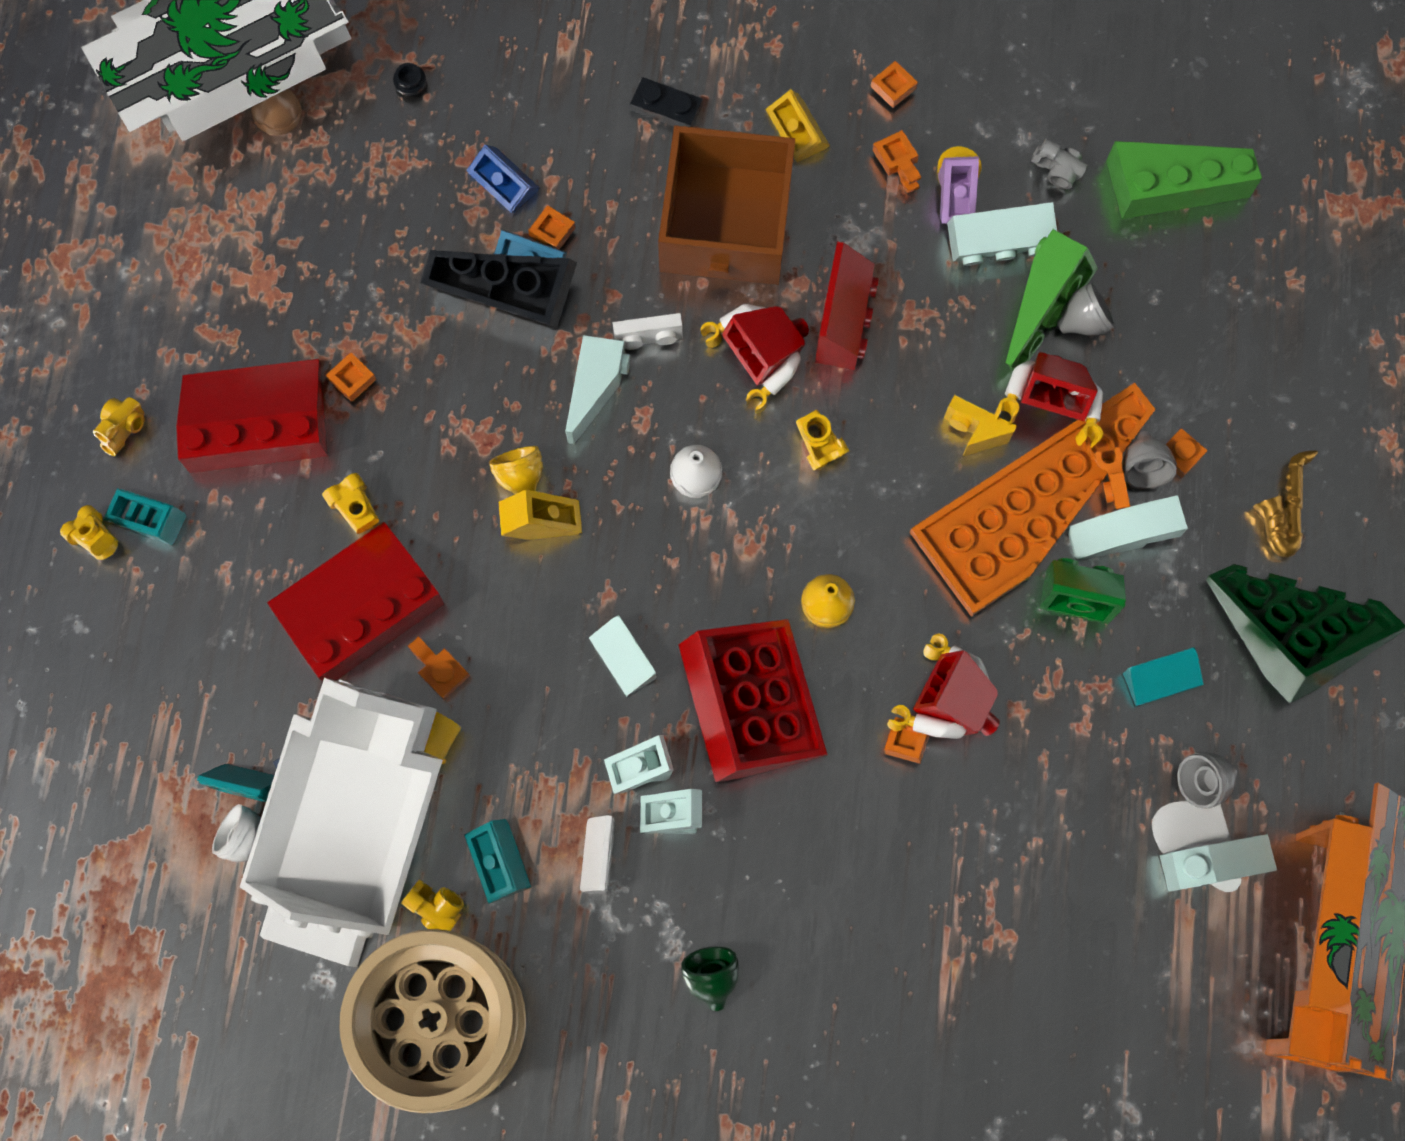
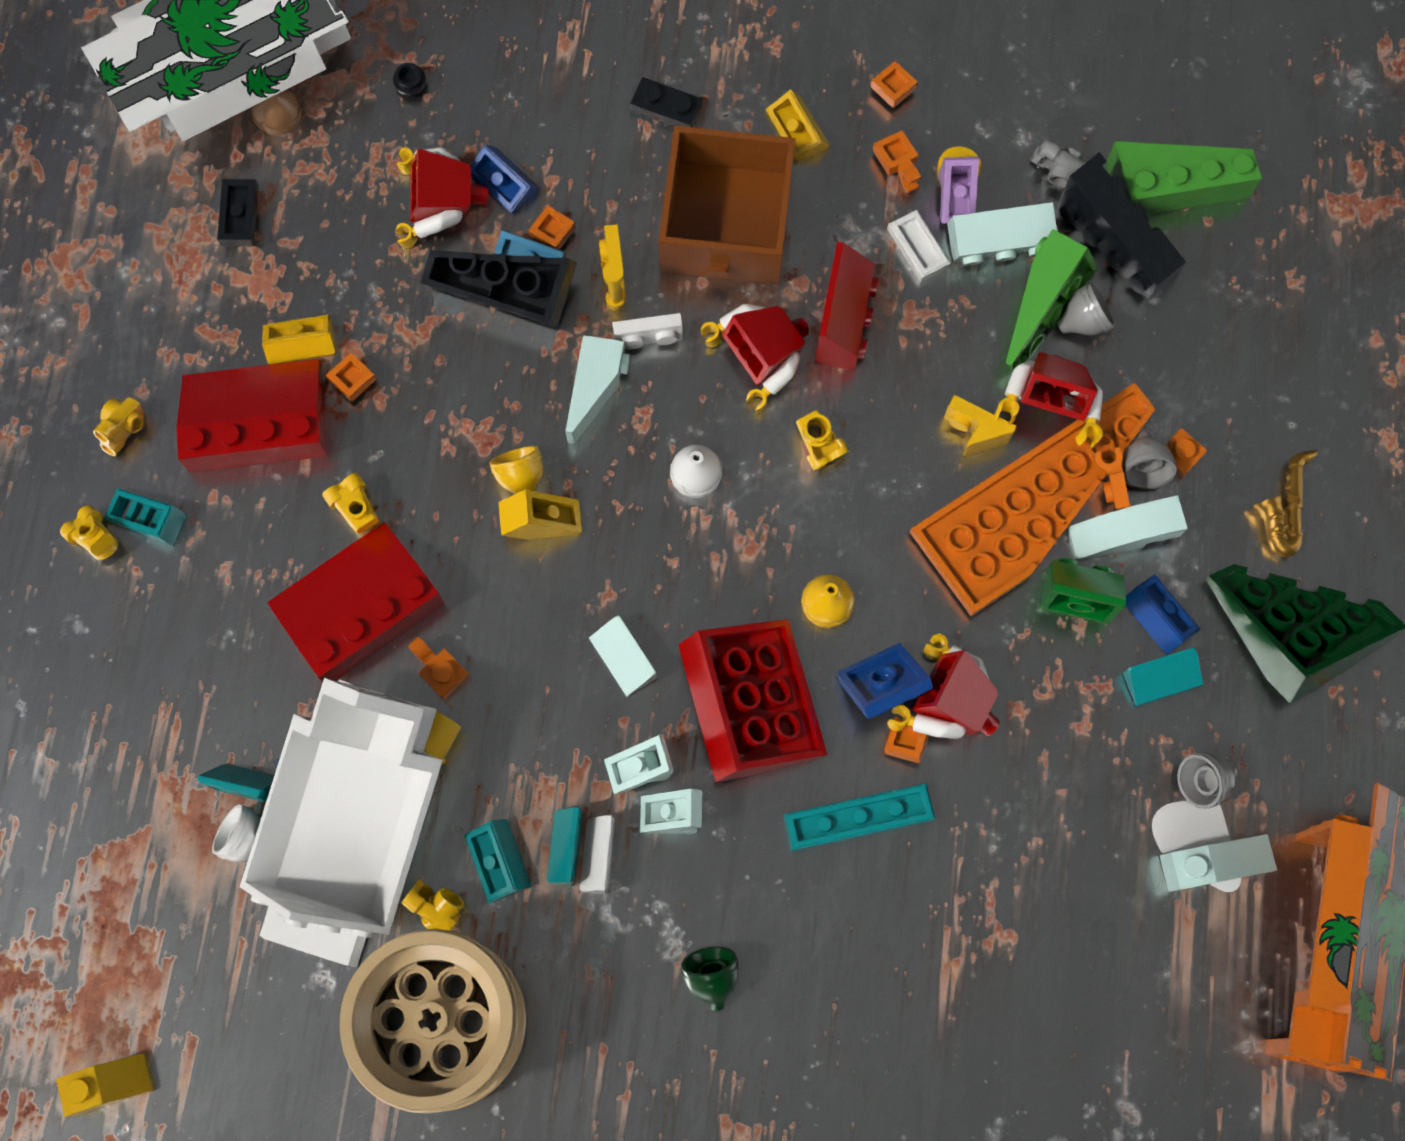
(104, 1085): none -> yellow slope
(237, 212): none -> black plate
(298, 339): none -> yellow slope
(438, 192): none -> red torso
(565, 846): none -> teal slope
(612, 268): none -> yellow plate
(859, 817): none -> teal tile
(884, 680): none -> blue plate
(918, 246): none -> white tile
(1119, 228): none -> black wedge
(1161, 614): none -> blue slope

